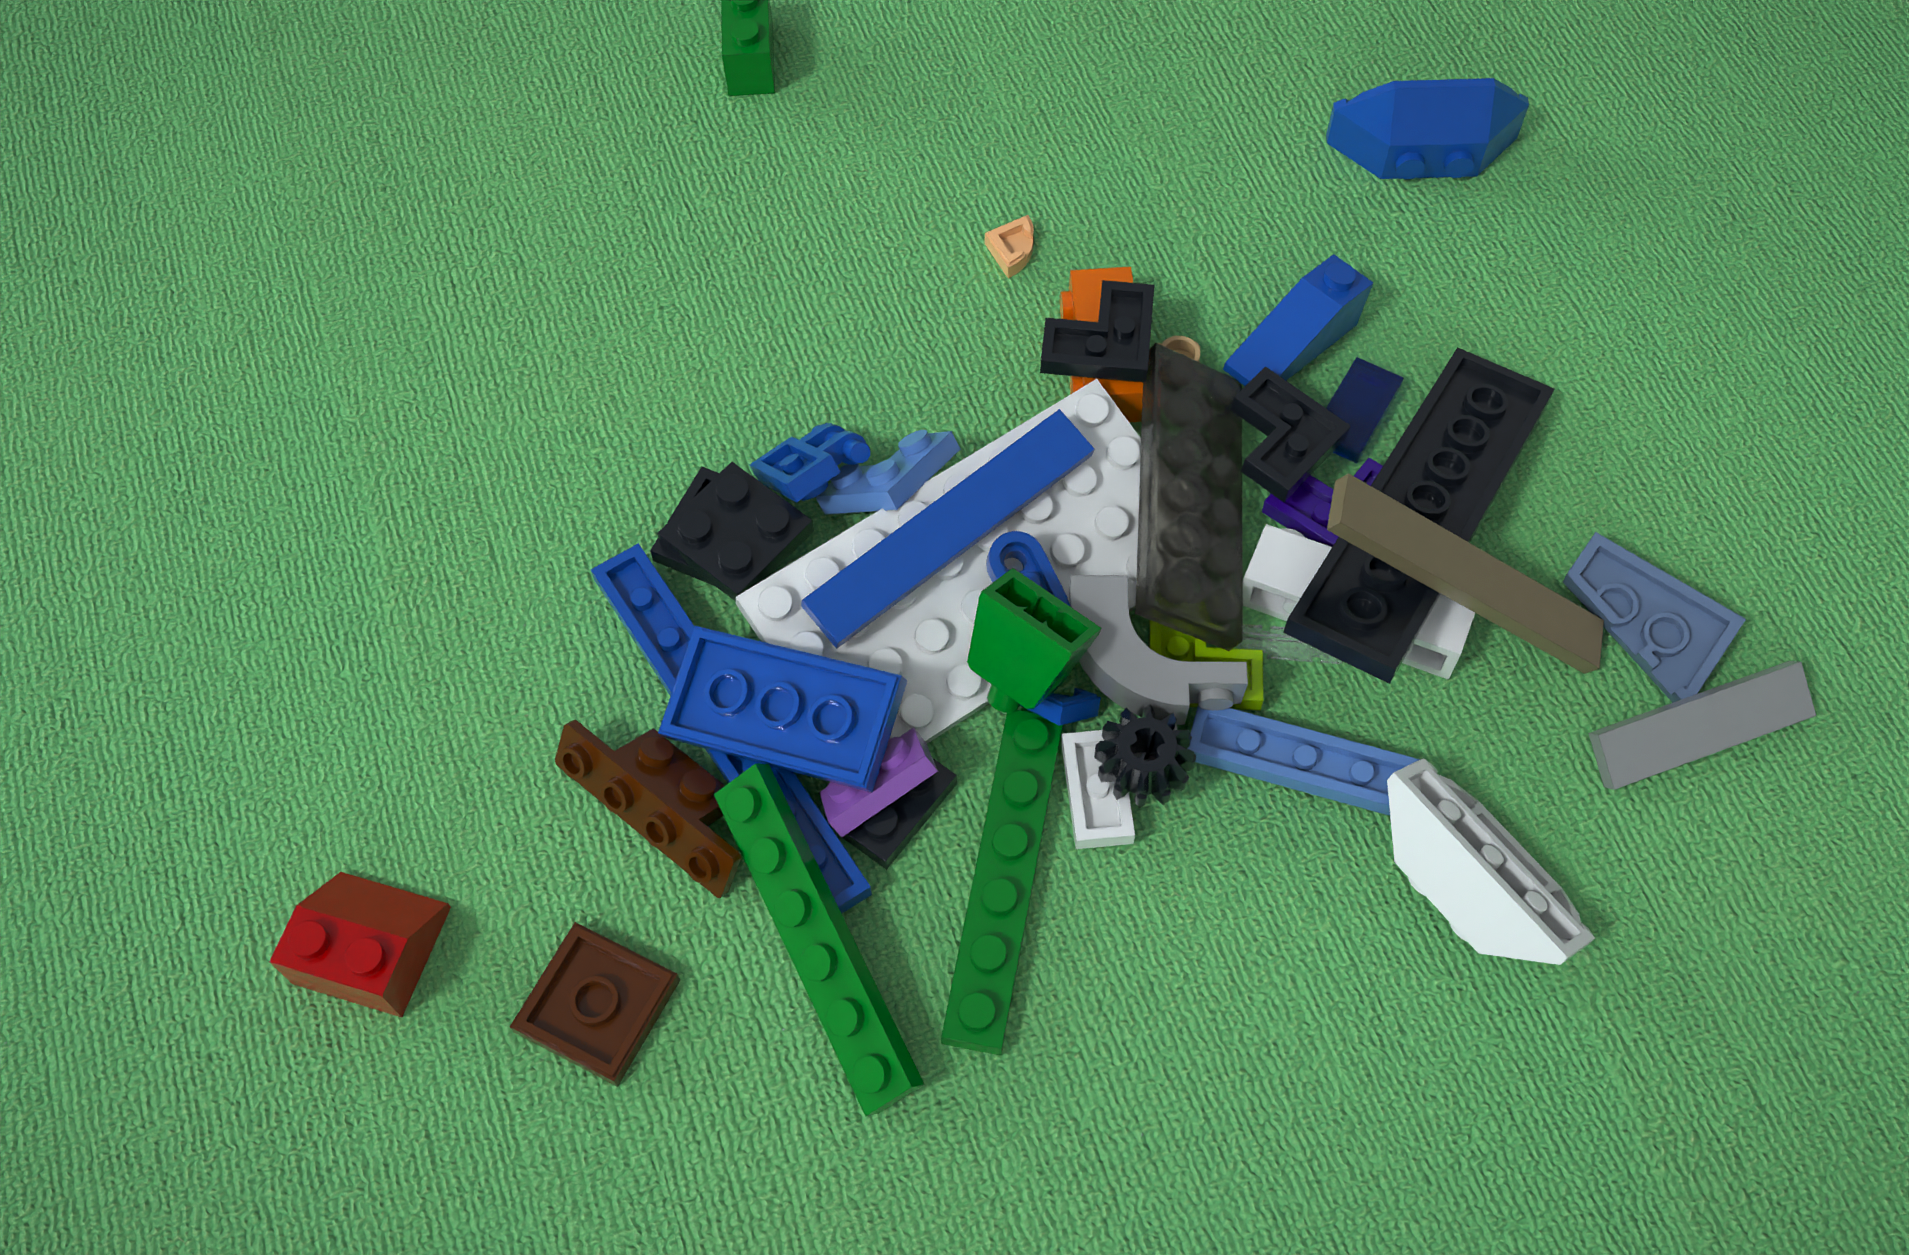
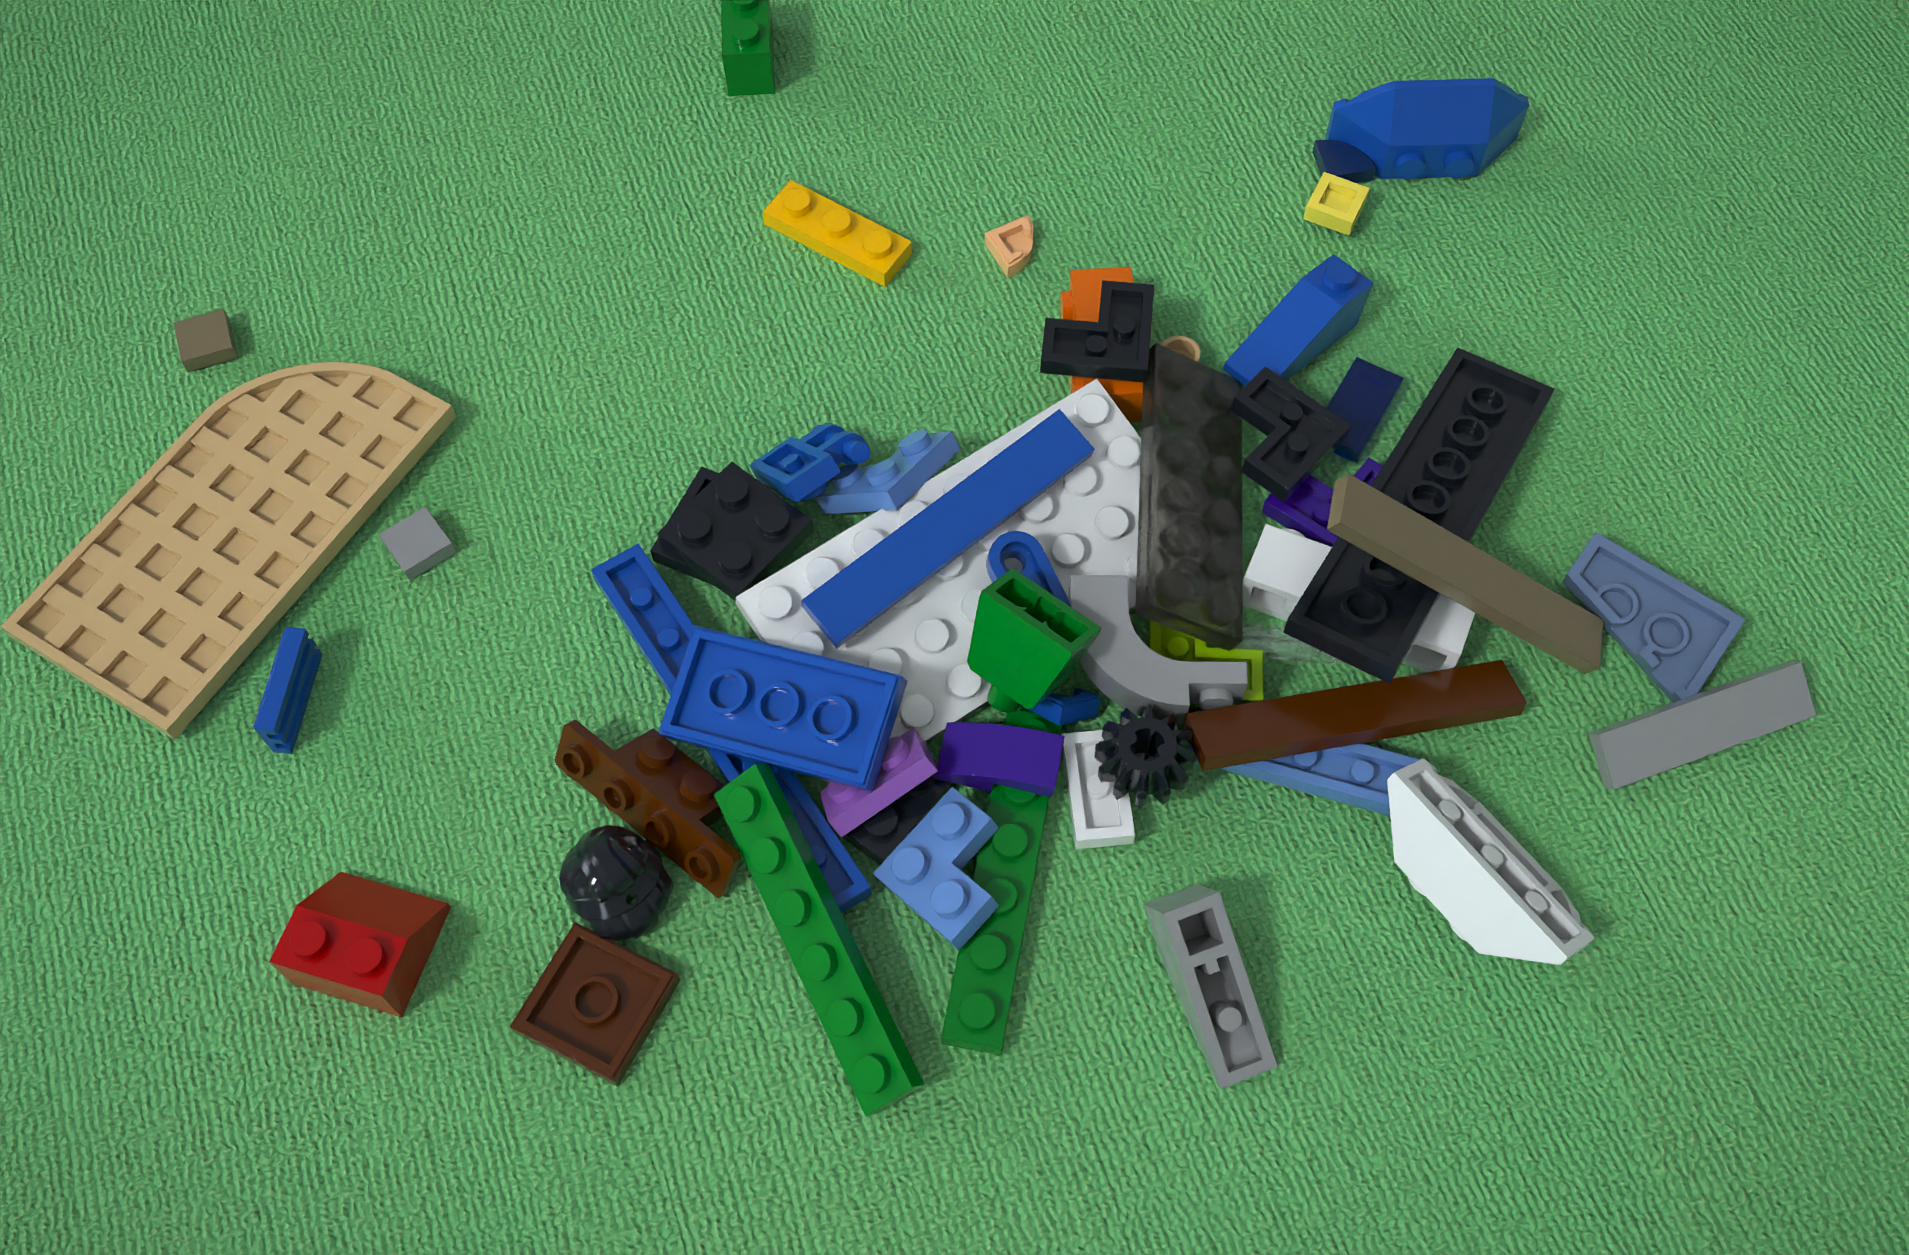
(205, 340): none -> dark tan tile
(226, 534): none -> tan plate
(288, 690): none -> blue tile
(417, 543): none -> light grey tile
(607, 868): none -> black hair
(837, 233): none -> yellow plate
(928, 867): none -> medium blue plate
(1001, 755): none -> dark purple slope
(1211, 982): none -> light grey slope
(1336, 203): none -> light yellow plate
(1343, 161): none -> dark blue tile
(1352, 714): none -> reddish brown tile

